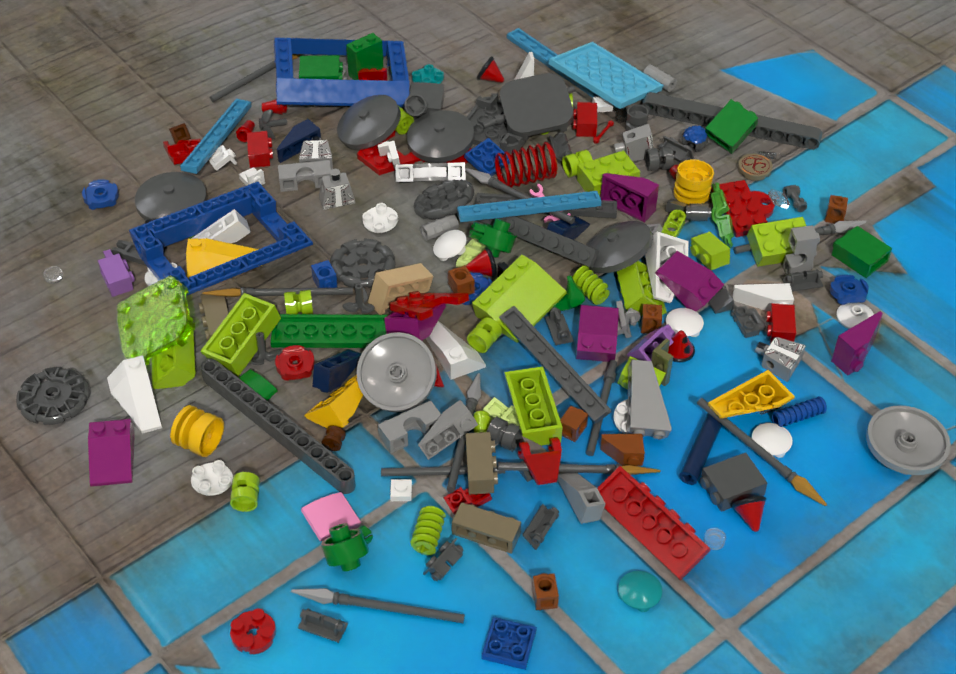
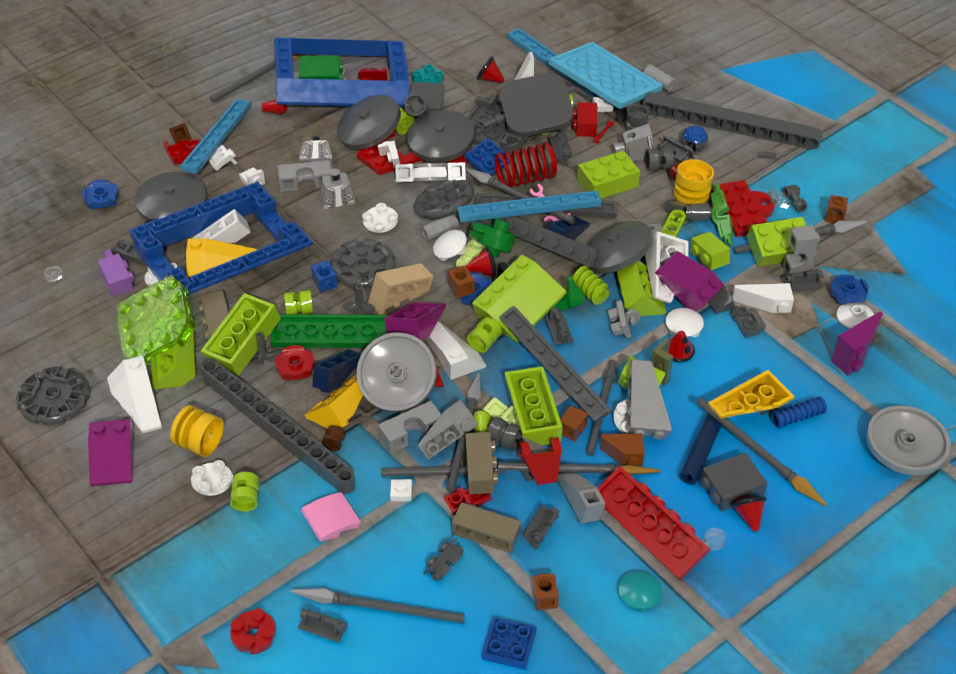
(242, 131): red cone -> none
(258, 149): red brick -> none
(258, 384): green slope -> none
(265, 123): dark grey plant -> none
(279, 291): dark grey piece -> none
(294, 140): dark blue slope -> none
(346, 546): green piece -> none
(364, 54): green brick -> none
(422, 303): red wing -> none
(428, 530): lime piece -> none
(571, 161): lime wheel -> none
(597, 333): magenta slope -> none
(633, 194): magenta slope -> none
(644, 349): medium lavender hinge -> none
(651, 318): dark orange brick -> none
(731, 126): green brick -> none
(755, 167): dark tan tile -> none
(773, 439): white dish -> none
(781, 322): red brick -> none
(781, 357): light grey torso -> none
(861, 251): green brick -> none

